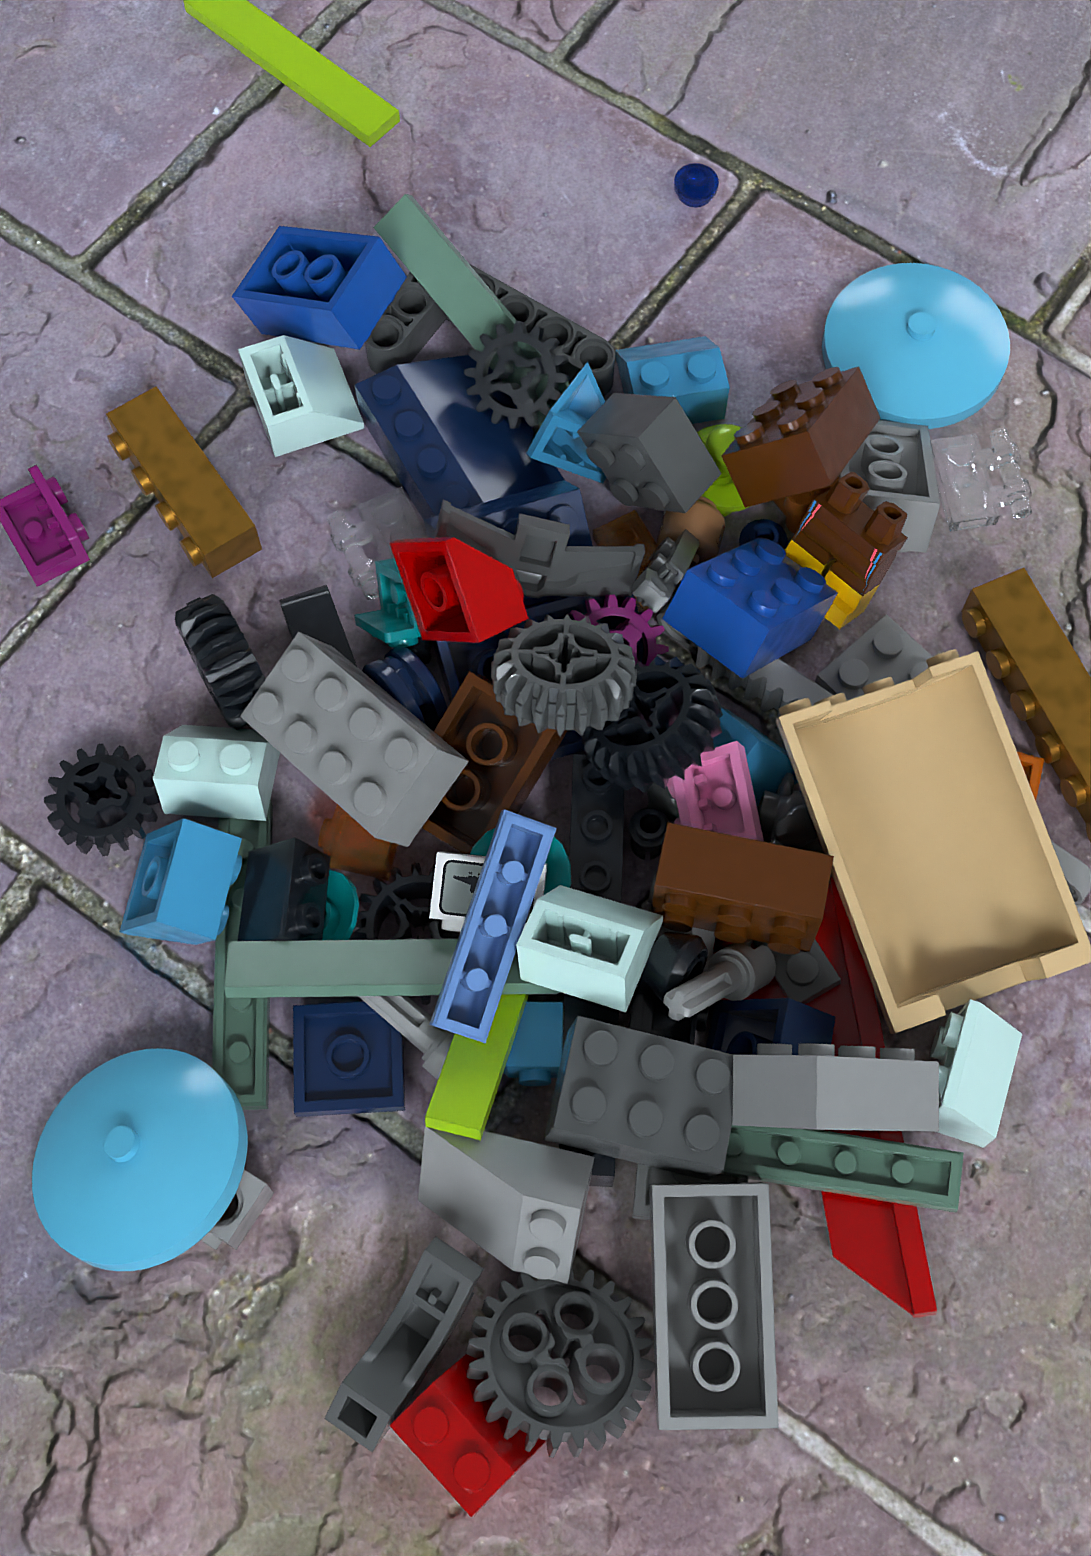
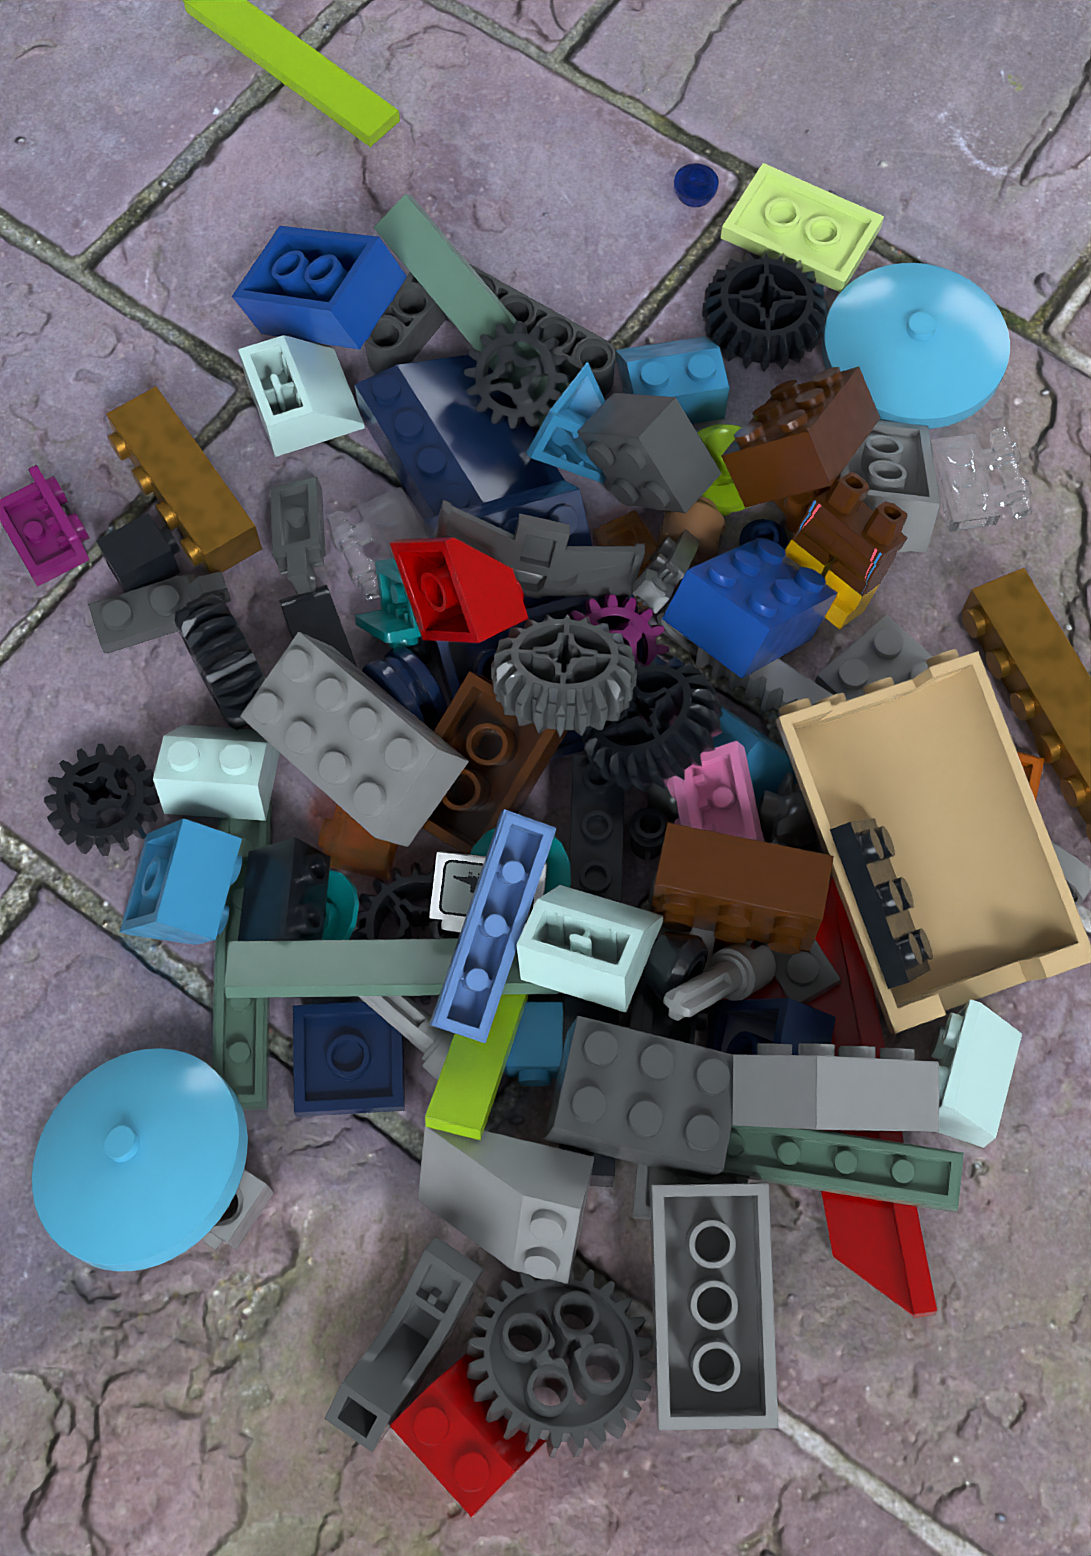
(140, 553): none -> black brick
(150, 610): none -> dark grey hinge
(298, 531): none -> dark grey hinge
(789, 298): none -> black gear
(804, 224): none -> yellowish green plate
(883, 901): none -> black plate

